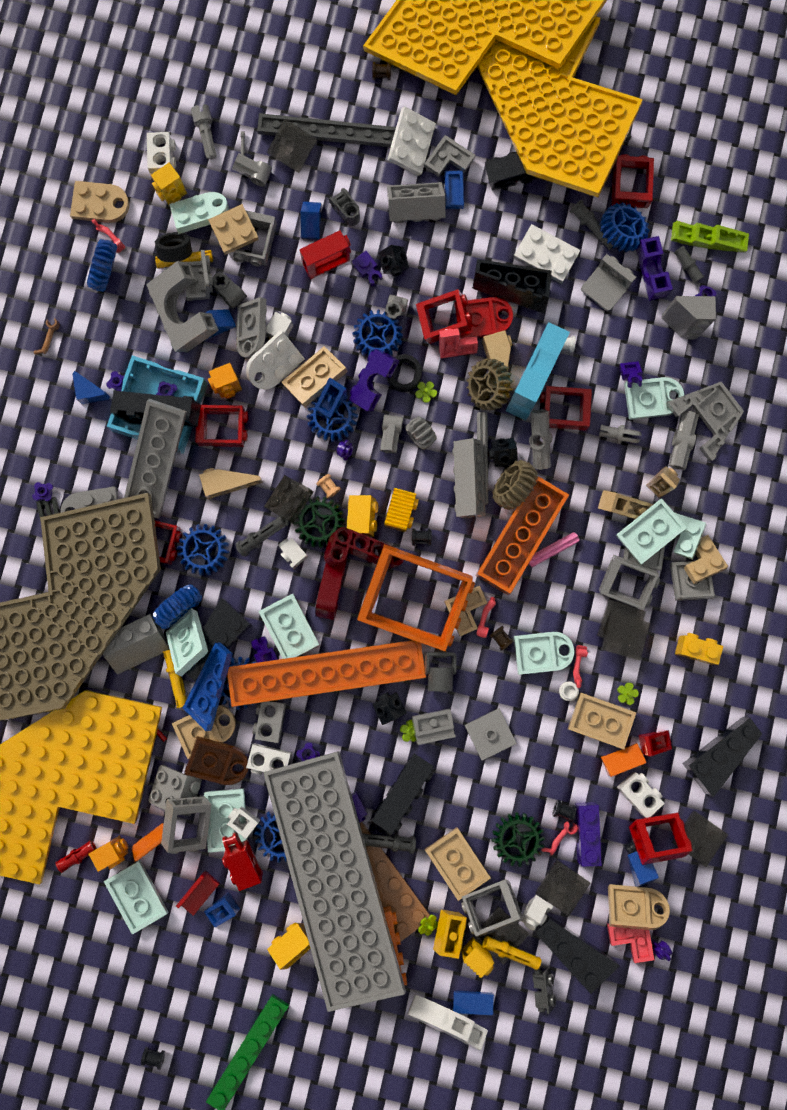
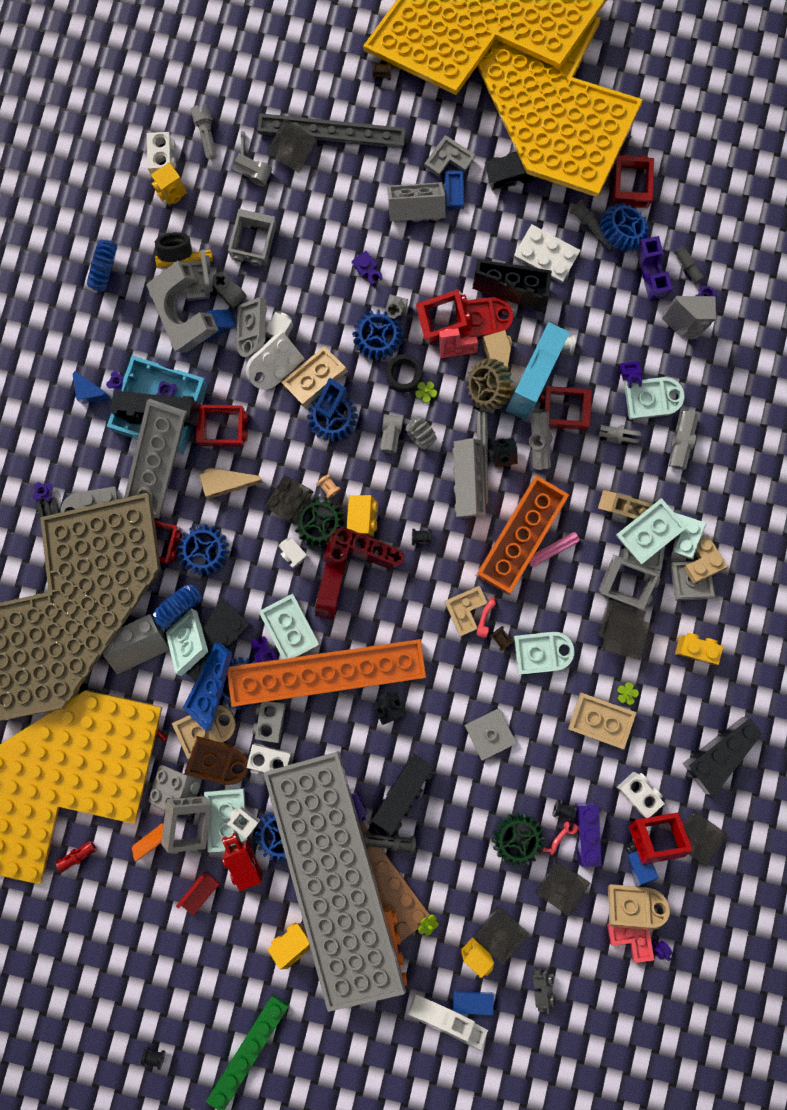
(46, 345): medium nougat piece -> none
(98, 202): tan plate -> none
(109, 854): light orange brick -> none
(120, 246): coral piece -> none
(136, 897): light aqua plate -> none
(176, 681): yellow pin -> none
(196, 211): light aqua plate -> none
(222, 910): blue slope -> none
(224, 381): light orange brick -> none
(233, 229): tan plate -> none
(255, 540): dark grey pin -> none
(307, 749): dark purple plate -> none
(310, 220): blue slope -> none
(325, 254): red window -> none
(343, 205): dark grey piece -> none
(344, 449): dark purple plate -> none
(364, 393): dark purple arch -> none
(393, 260): black brick -> none
(400, 510): yellow brick -> none
(408, 729): lime plant -> none
(411, 141): white plate -> none
(433, 726): light grey plate -> none
(440, 678): dark grey piece -> none
(449, 934): yellow brick -> none
(453, 621): orange window -> none
(457, 863): tan plate -> none
(503, 950): yellow pin -> none
(511, 902): light grey window -> none
(515, 485): dark tan gear -> none
(536, 912): white brick -> none
(568, 691): white plate -> none
(579, 956): black wedge -> none
(581, 651): coral piece -> none
(608, 282): light grey bracket -> none
(623, 760): orange slope -> none
(655, 743): red slope -> none
(663, 482): tan slope -> none
(710, 237): lime slope -> none
(716, 409): light grey wing -> none

